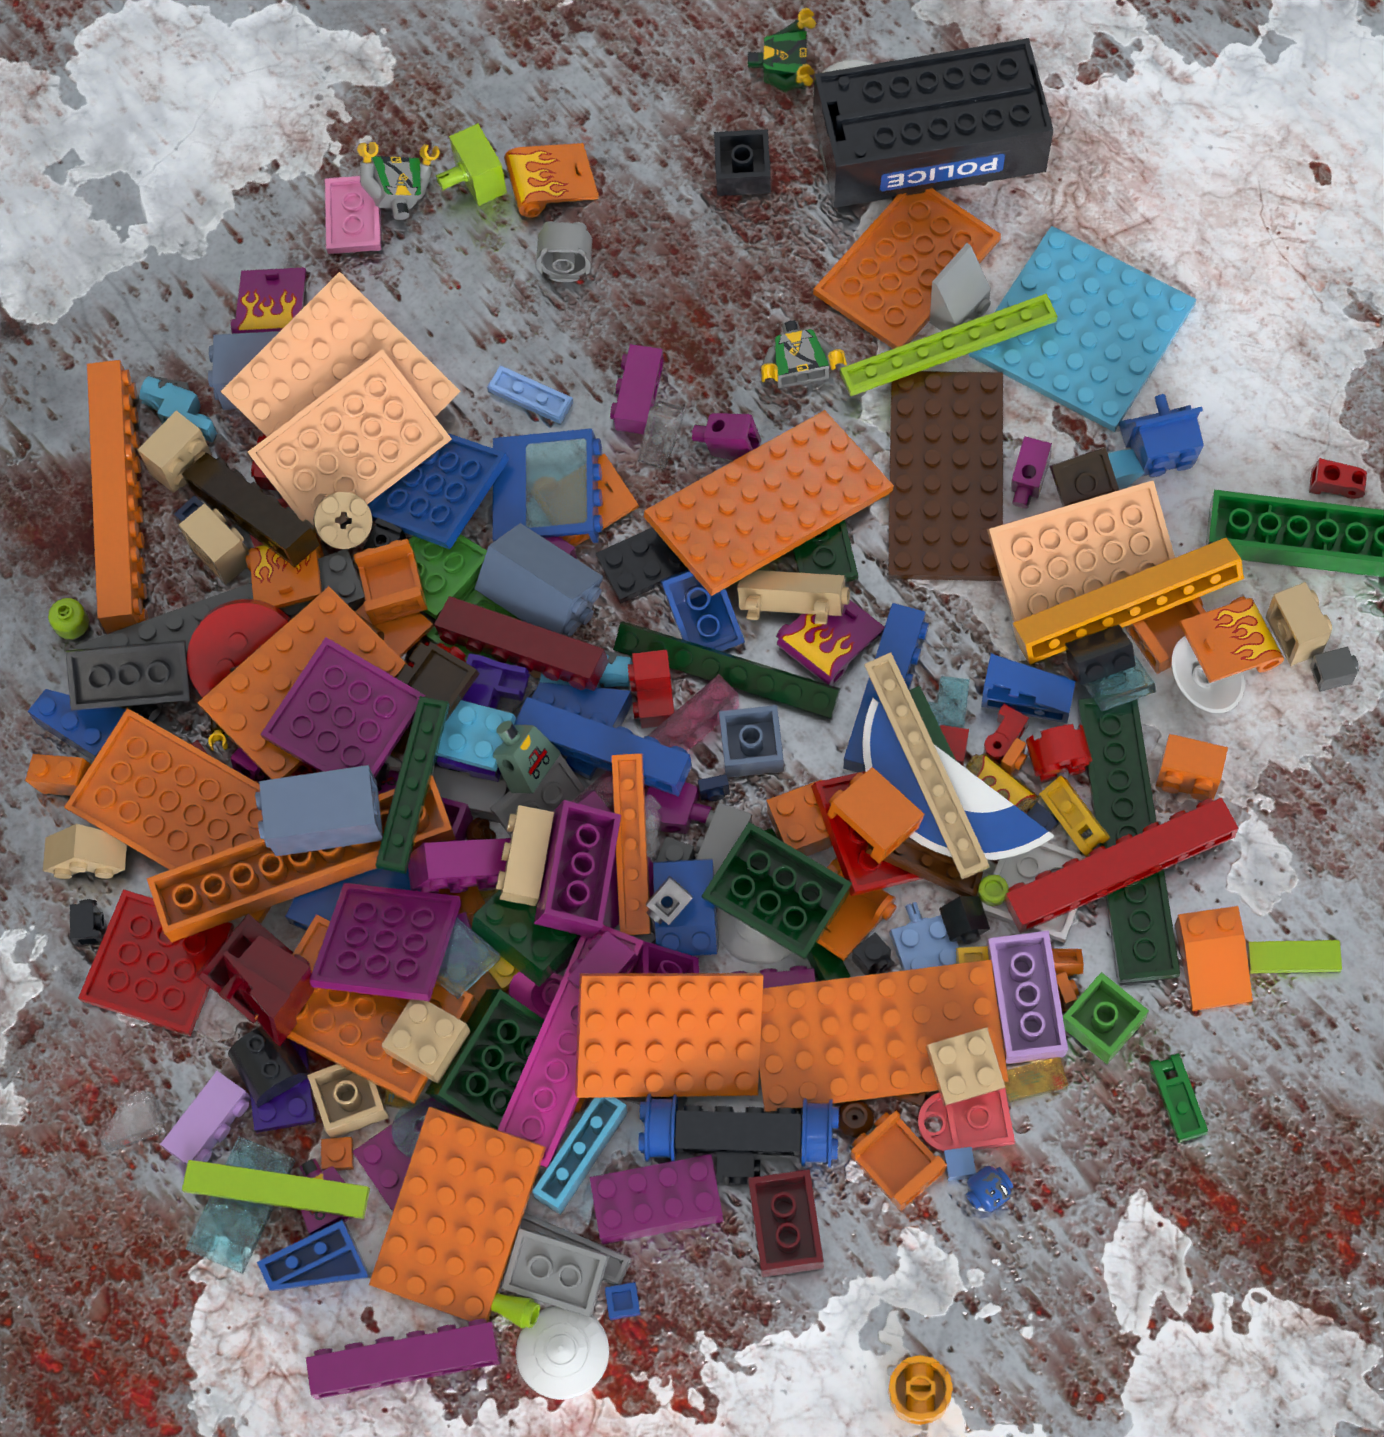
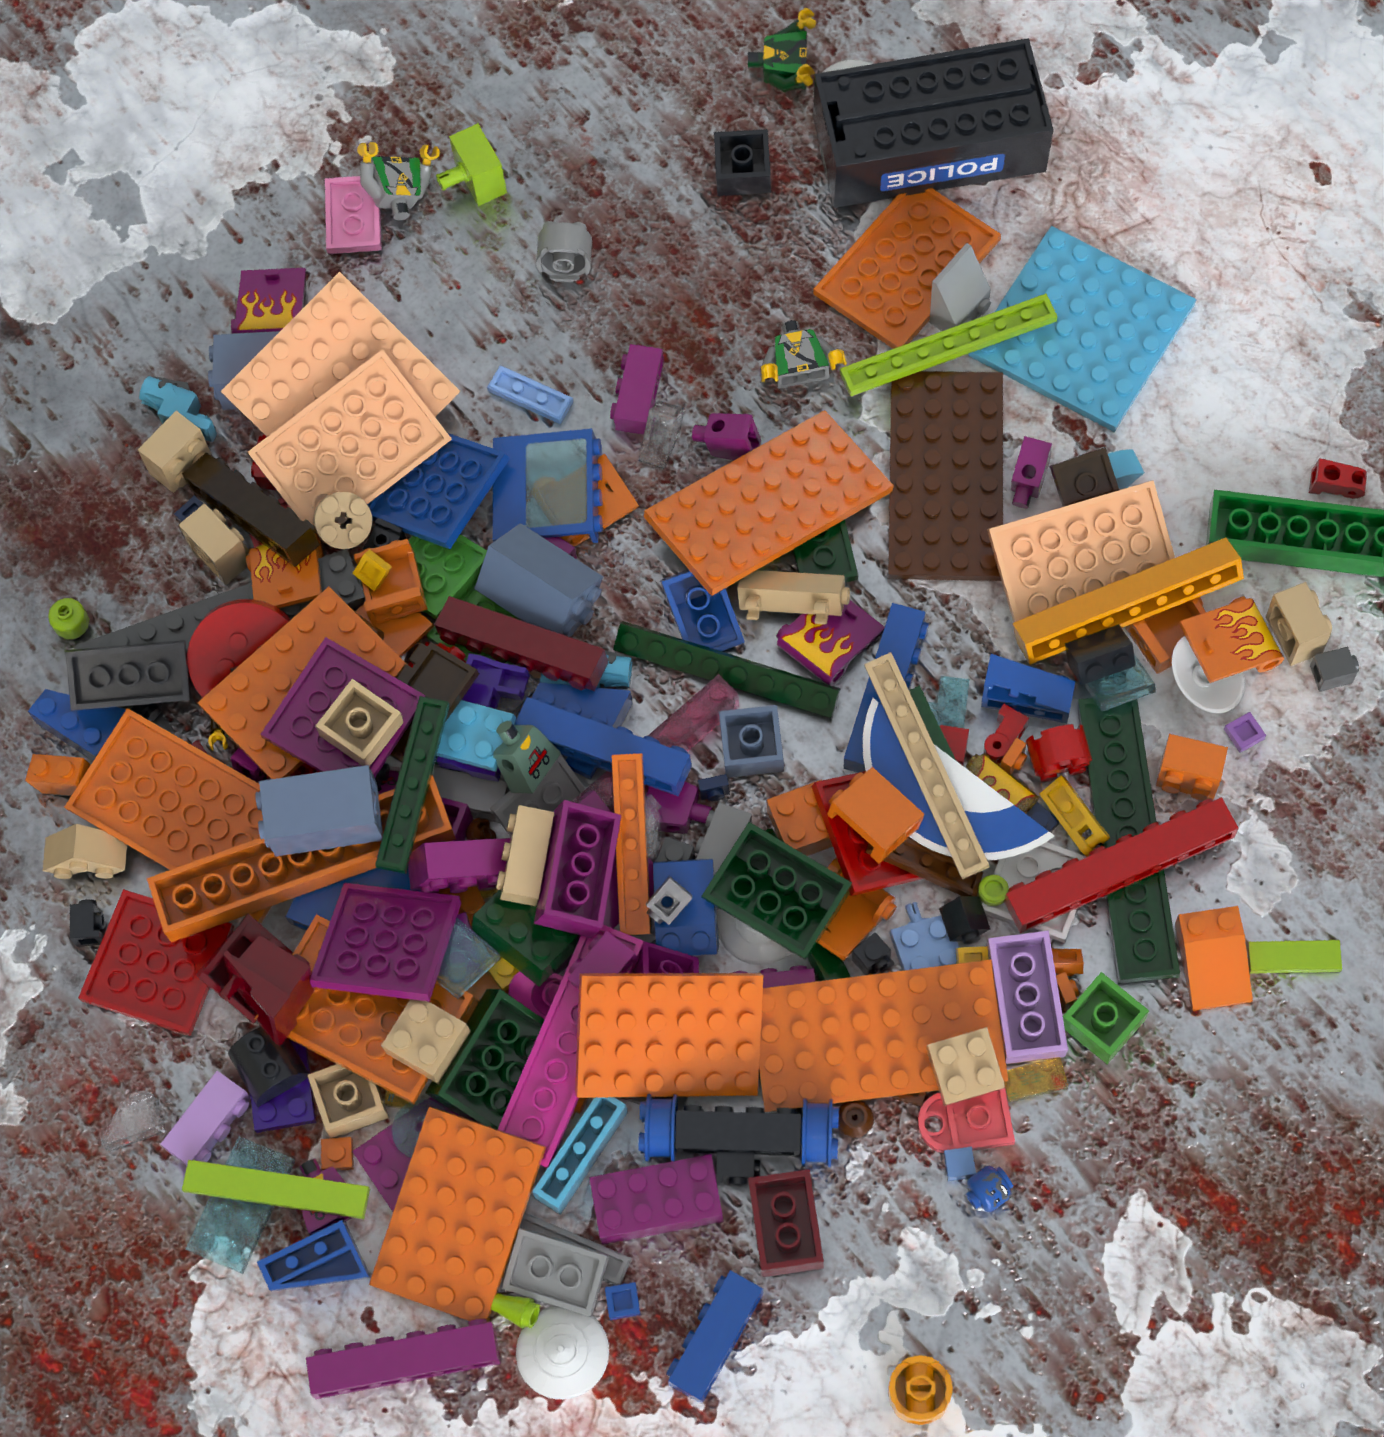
(116, 496): orange brick -> none
(359, 723): none -> tan brick
(372, 570): none -> yellow plate
(549, 176): orange door -> none
(638, 564): black plate -> none
(652, 682): red brick -> none
(715, 1336): none -> blue brick
(896, 1160): orange panel -> none
(1164, 438): blue piece -> none
(1178, 1098): green plate -> none
(1244, 732): none -> medium lavender plate

